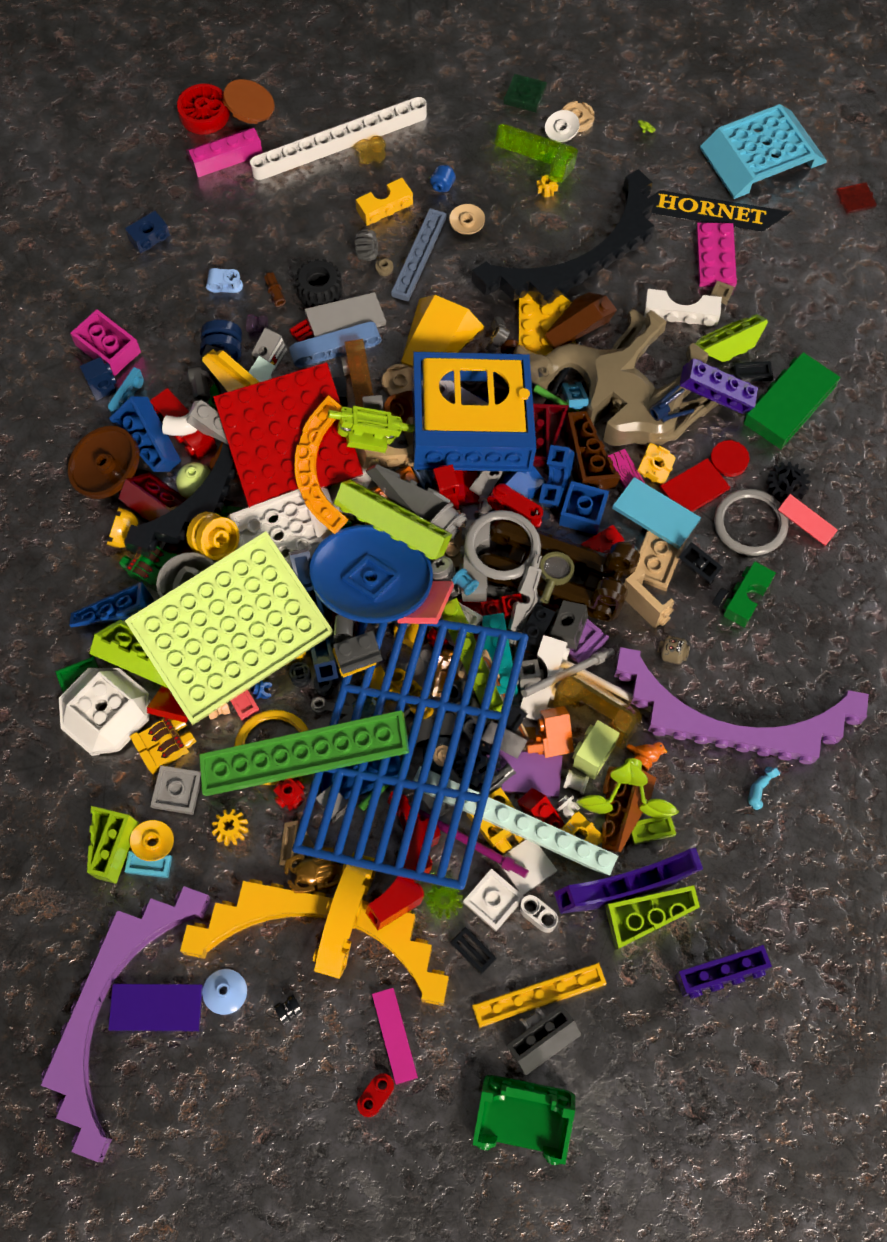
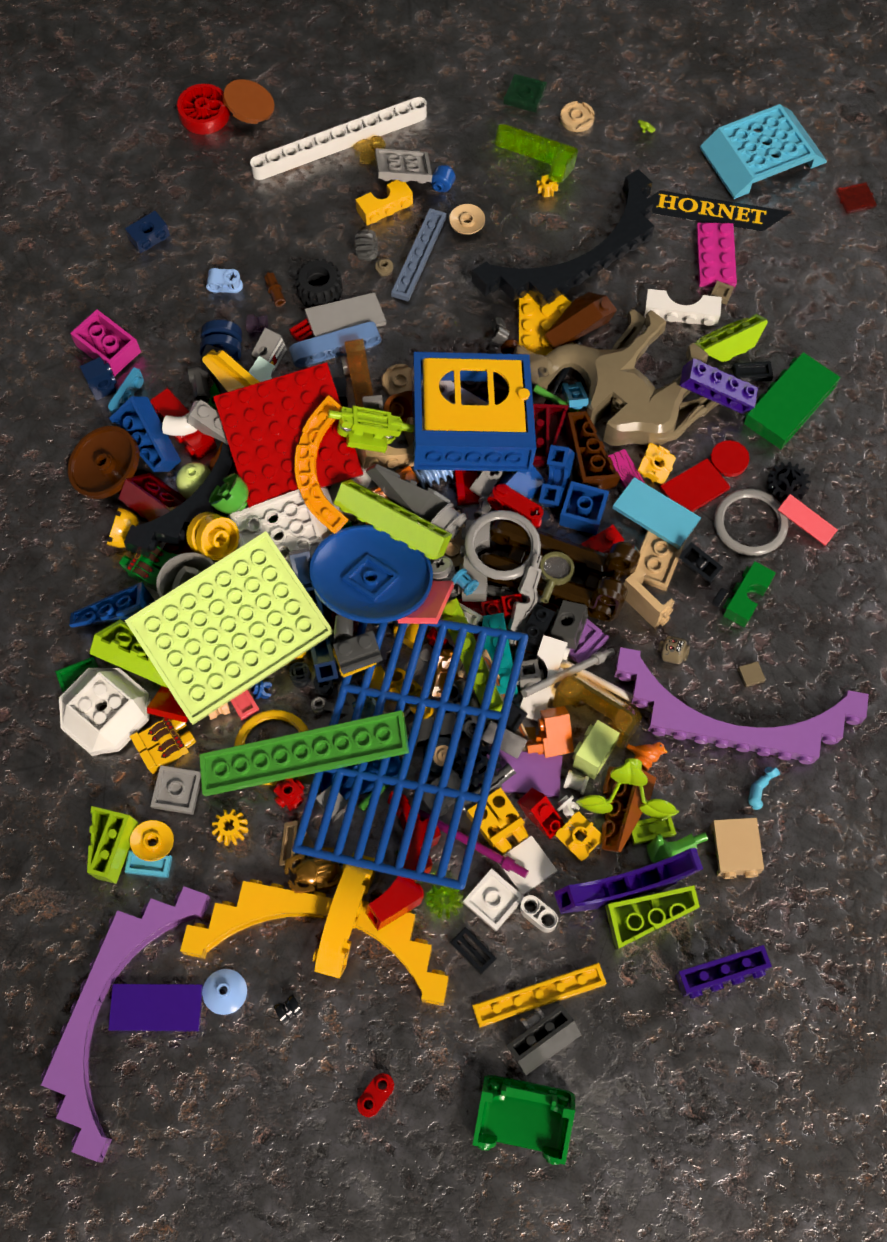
(225, 152): dark pink slope -> none
(231, 495): none -> bright green cylinder
(394, 1036): dark pink tile -> none
(403, 165): none -> light grey plate
(440, 328): yellow wedge -> none
(446, 483): red arch -> none
(534, 830): light aqua plate -> none
(560, 120): white dish -> none
(661, 409): dark blue plant -> none
(661, 849): none -> bright green animal
(737, 847): none -> tan panel
(751, 674): none -> dark tan tile

